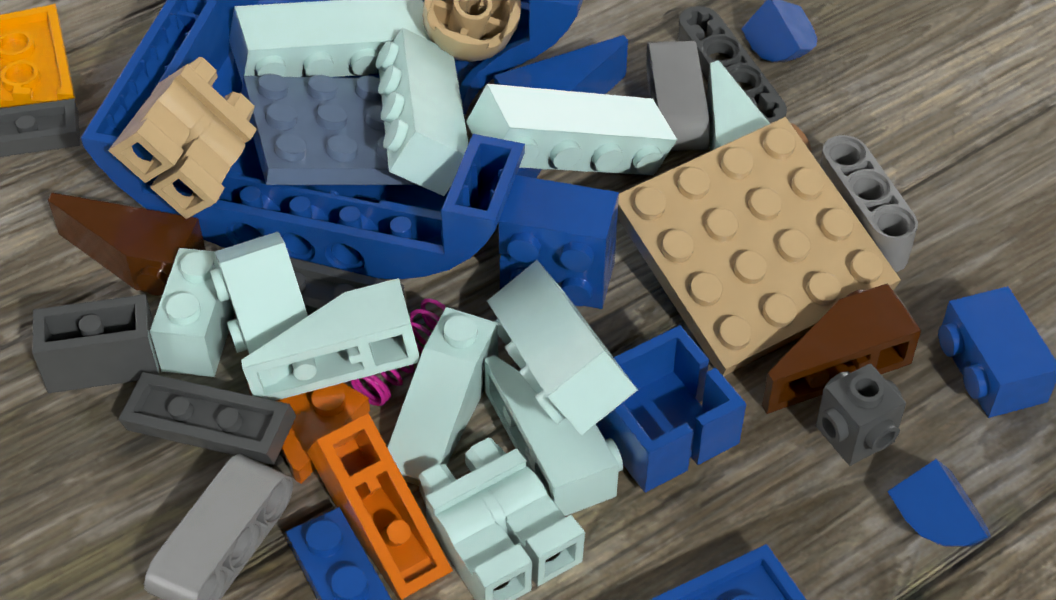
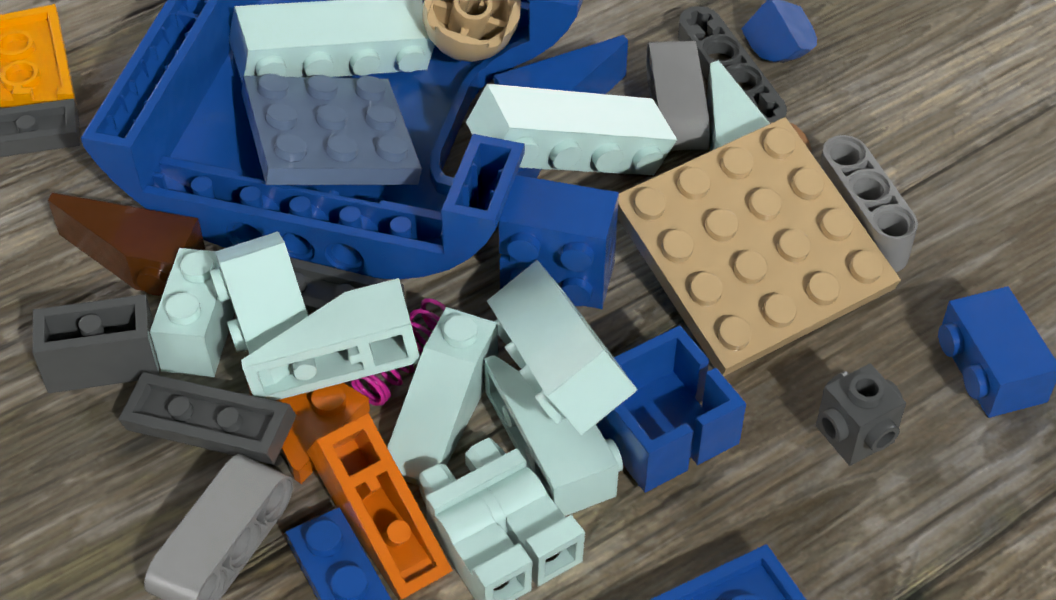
(190, 135): tan hips -> none
(421, 111): light aqua brick -> none
(855, 332): reddish brown slope -> none
(939, 507): blue brick -> none

